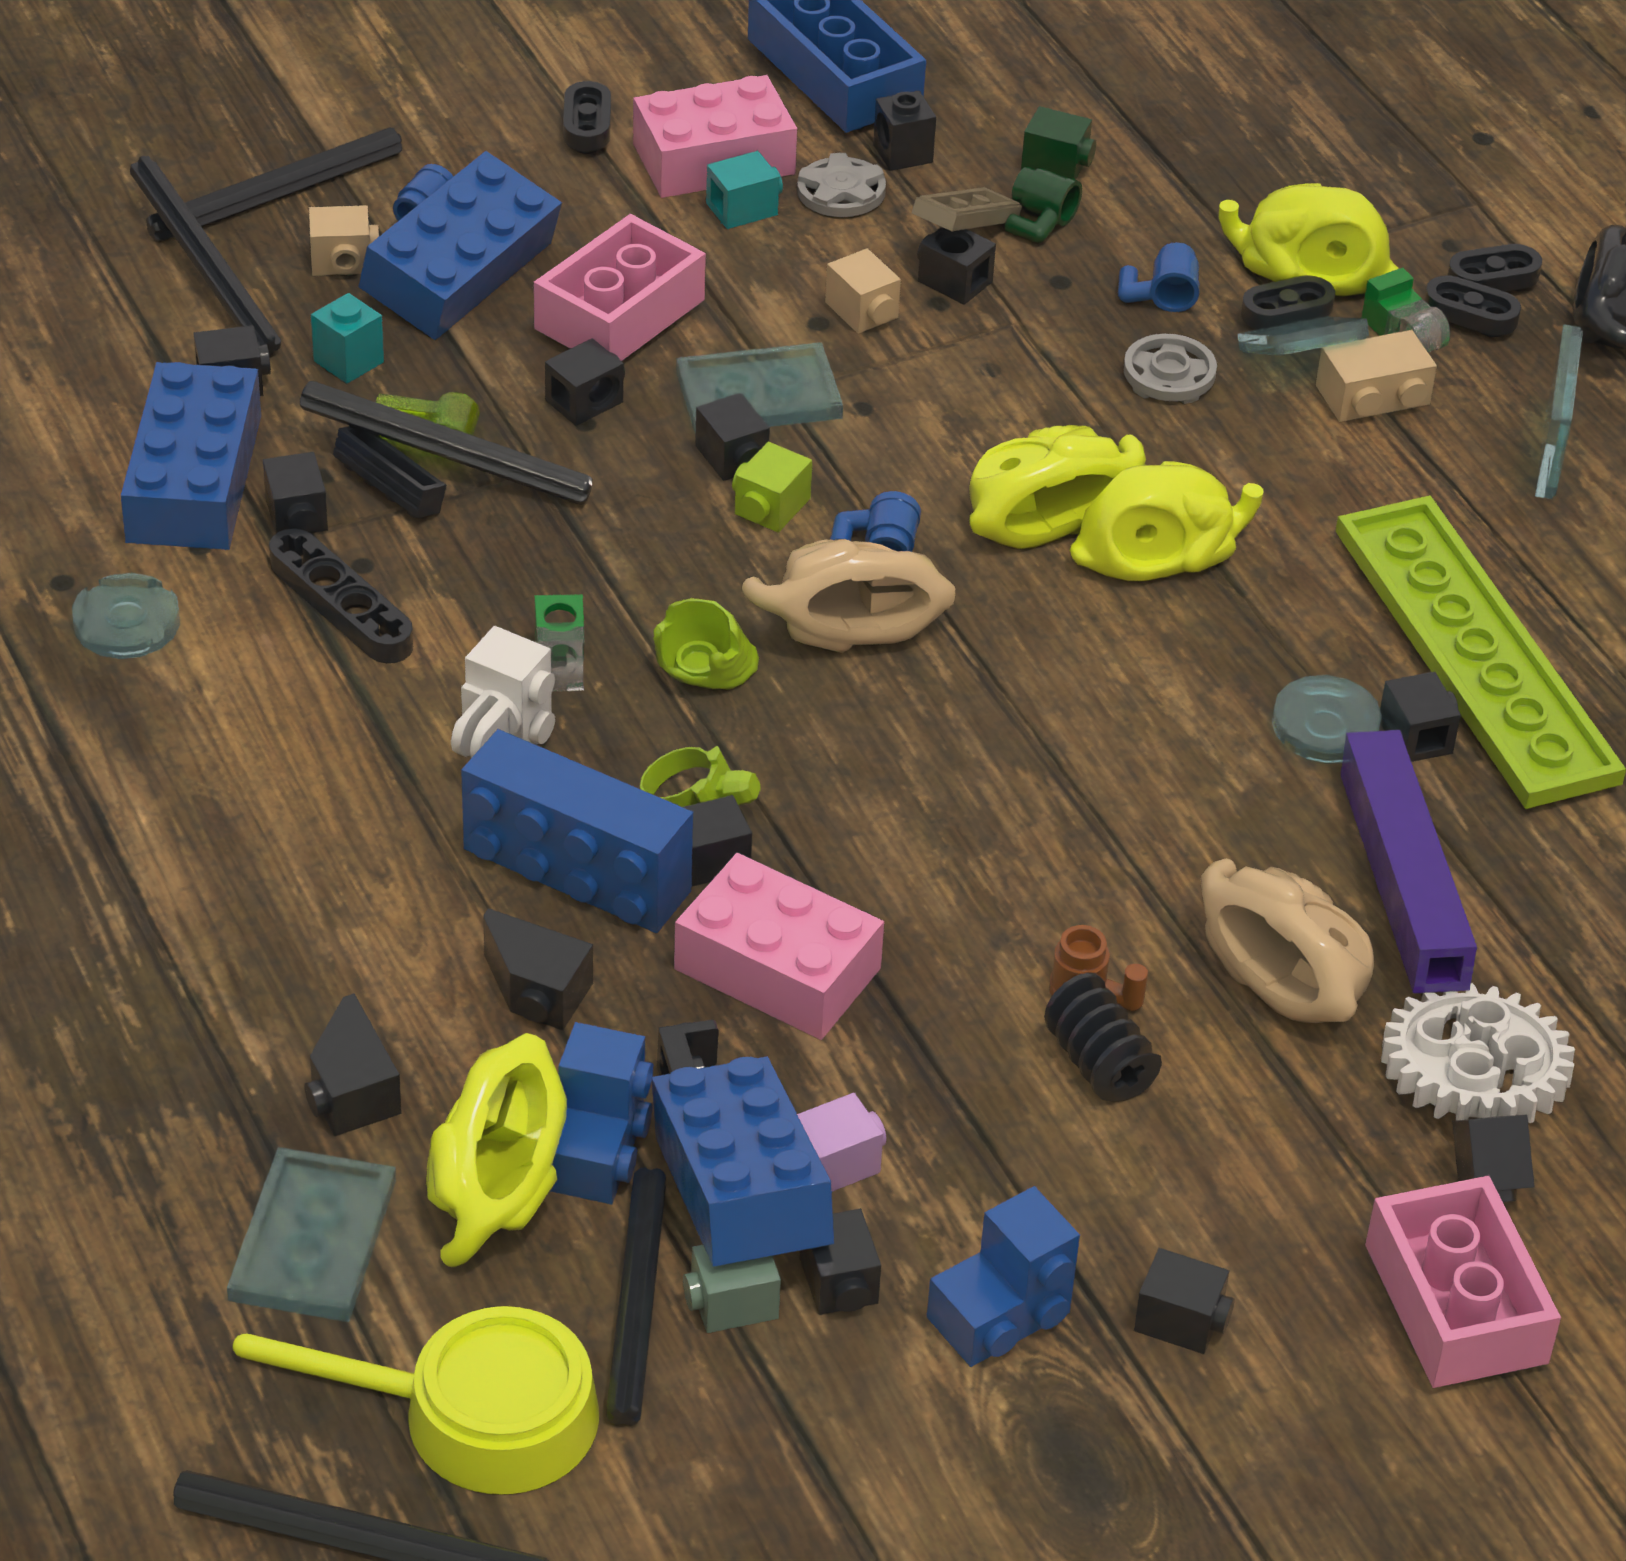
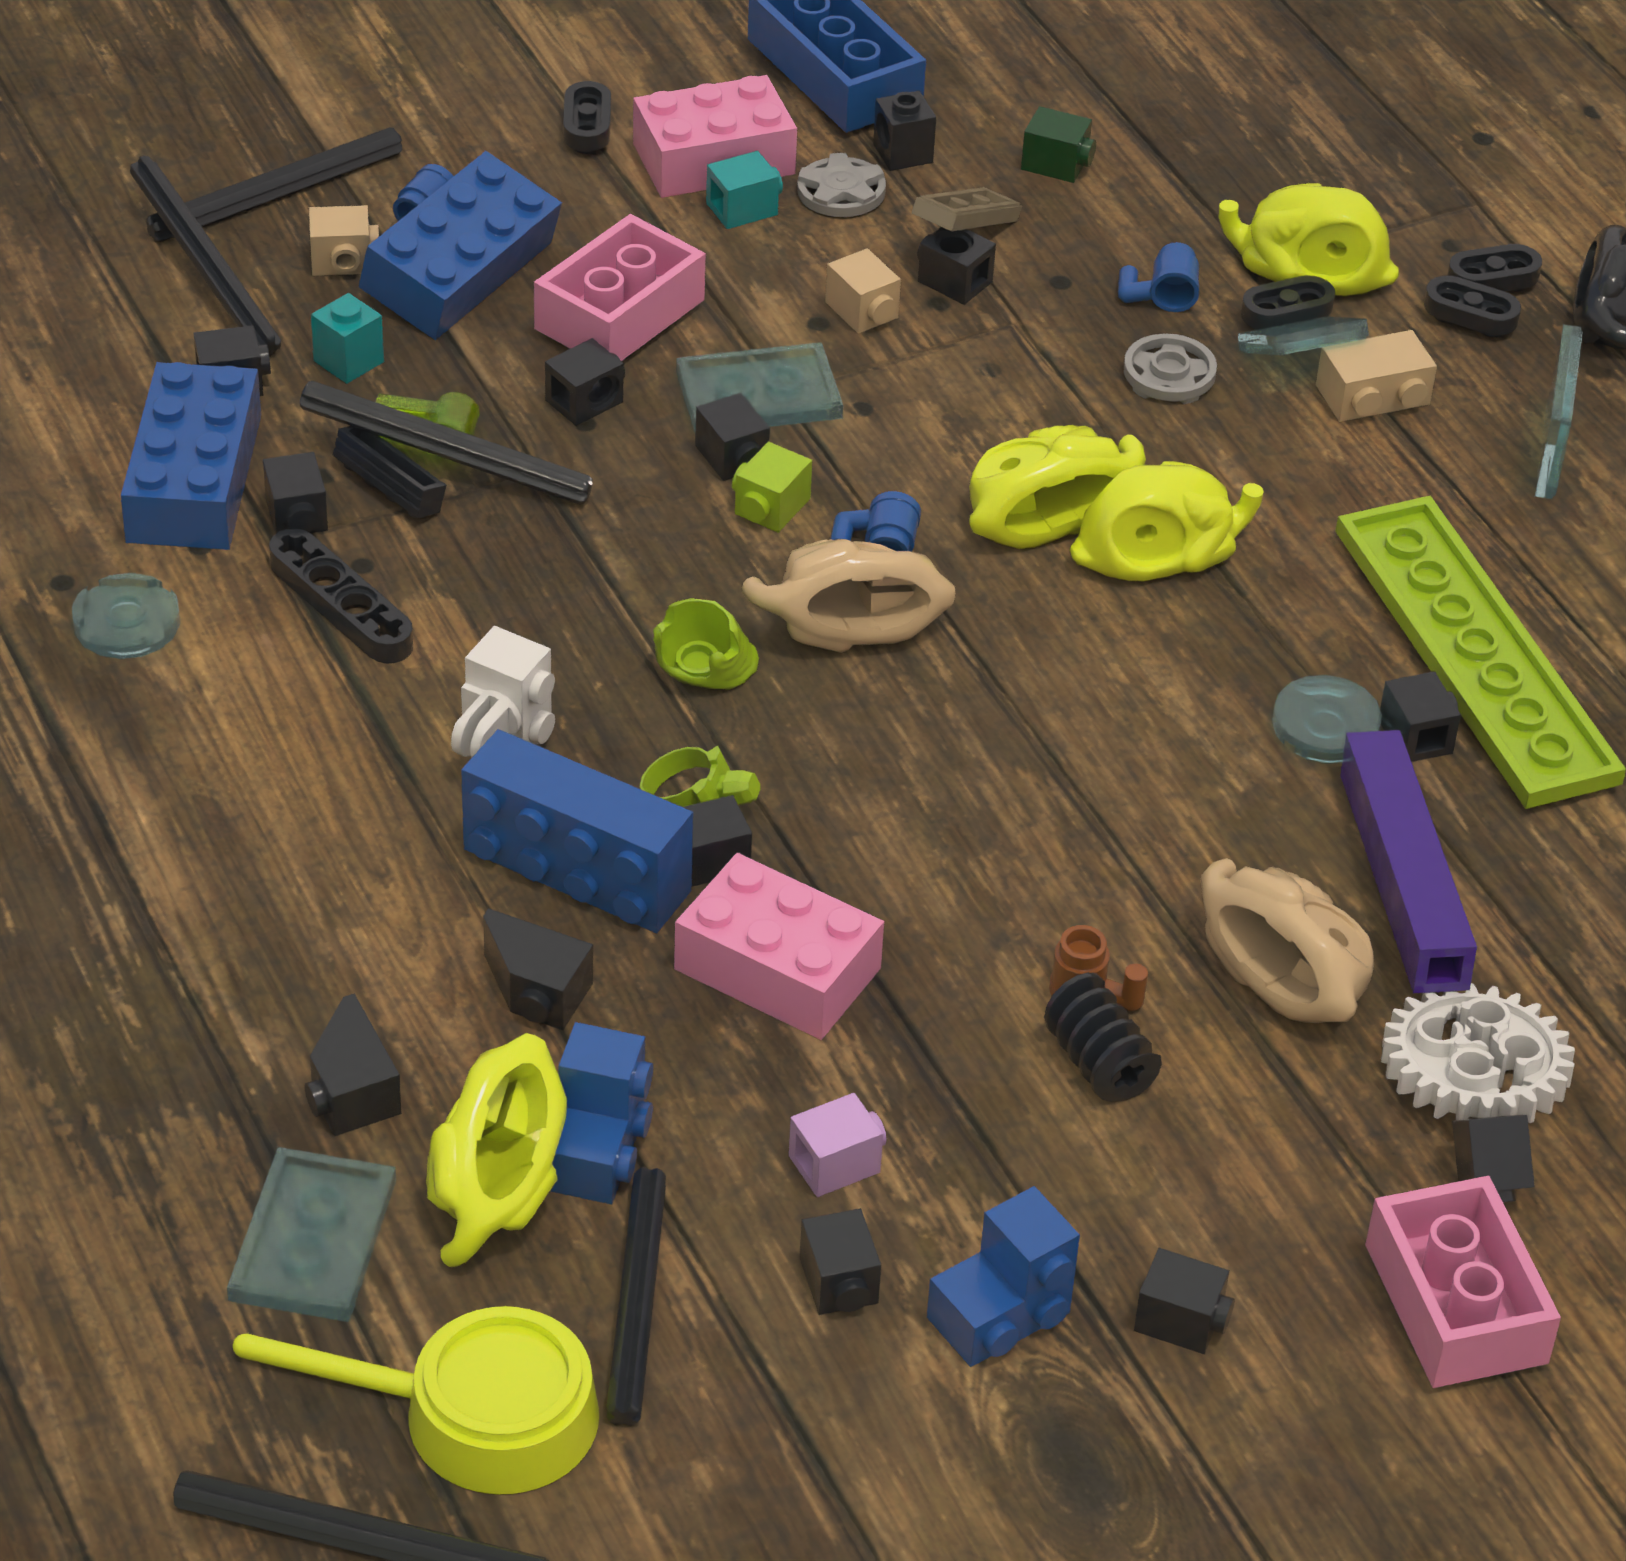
(563, 639): clear leg -> none
(687, 1046): black bracket -> none
(732, 1292): sand green brick -> none
(742, 1161): blue brick -> none
(1046, 195): dark green piece -> none
(1396, 307): leg -> none

